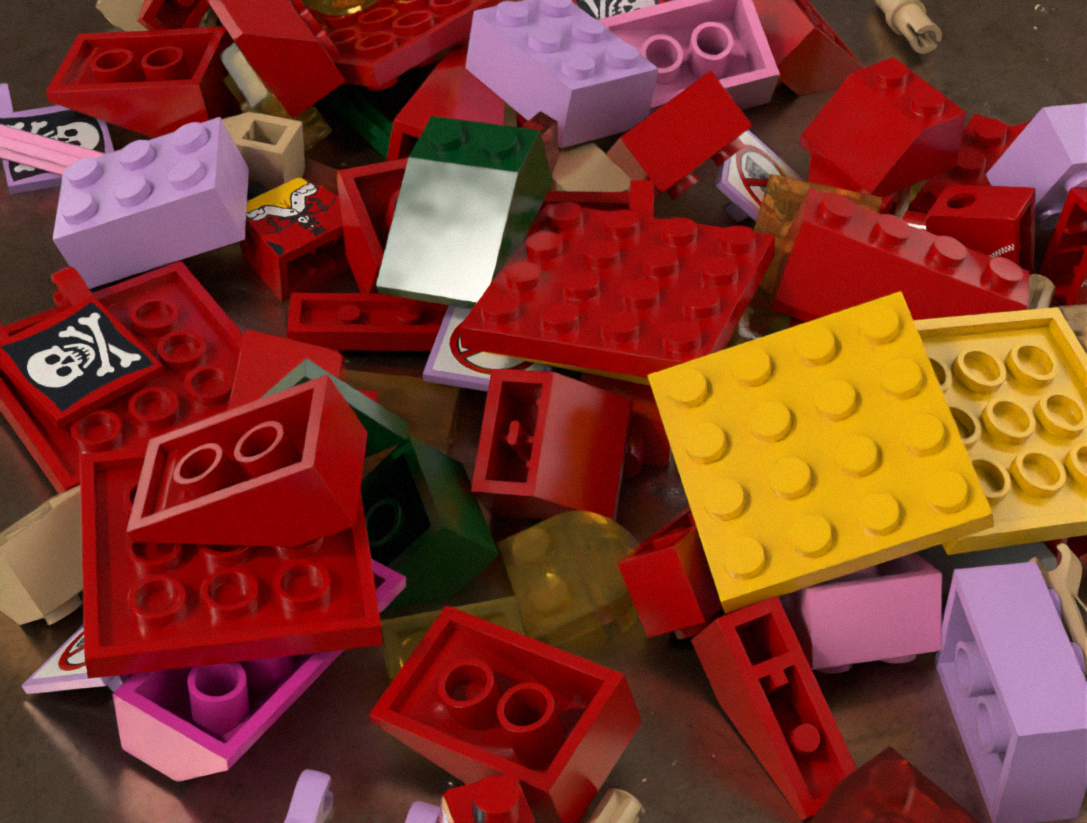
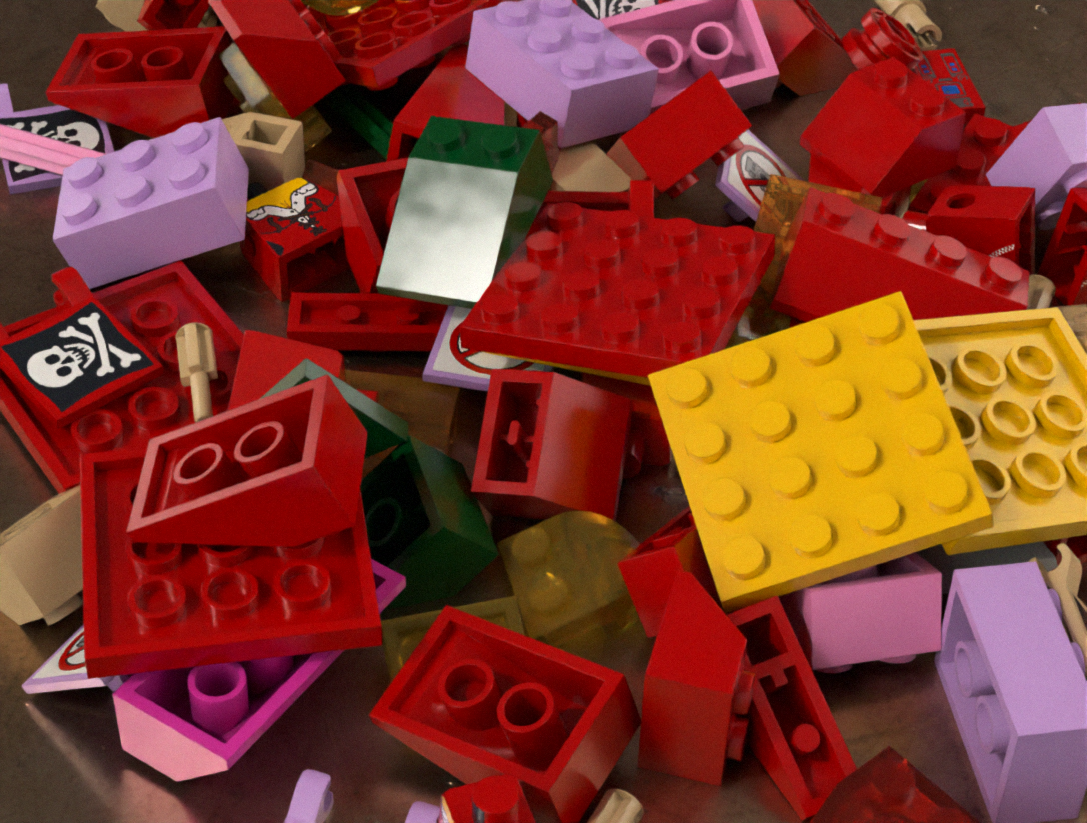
(197, 365): none -> tan axle
(695, 689): none -> red slope
(881, 40): none -> red wheel
(948, 75): none -> red tile

